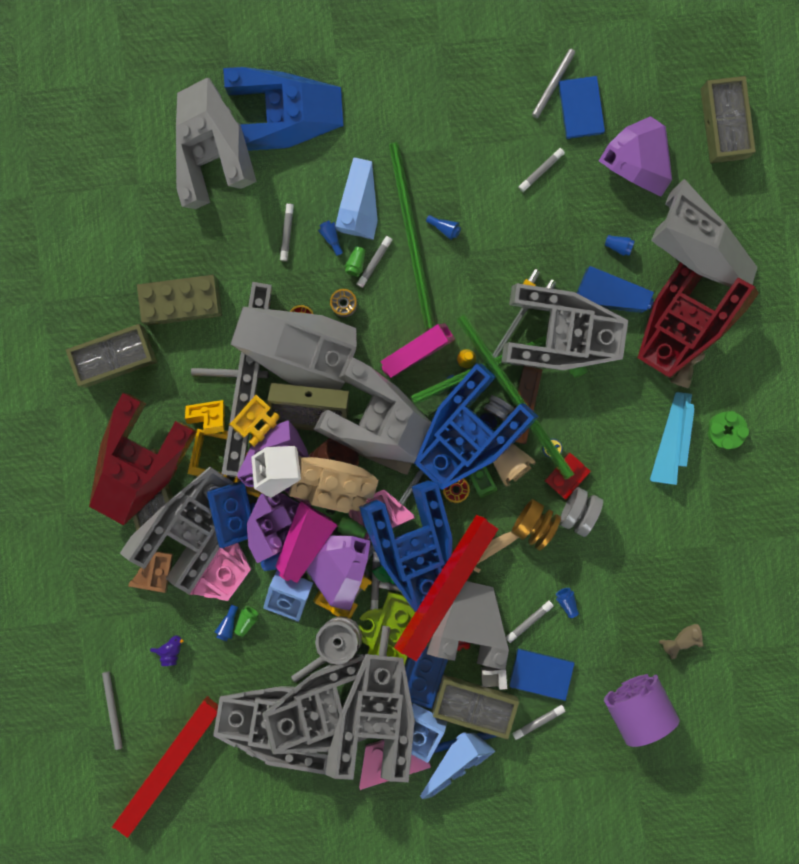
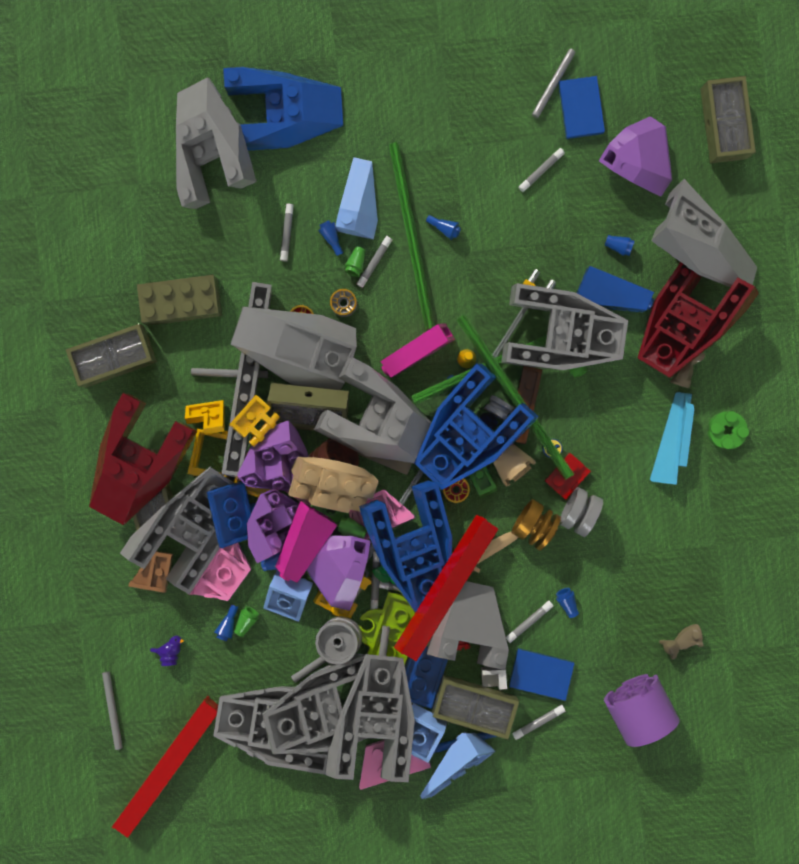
(275, 469): white slope -> none

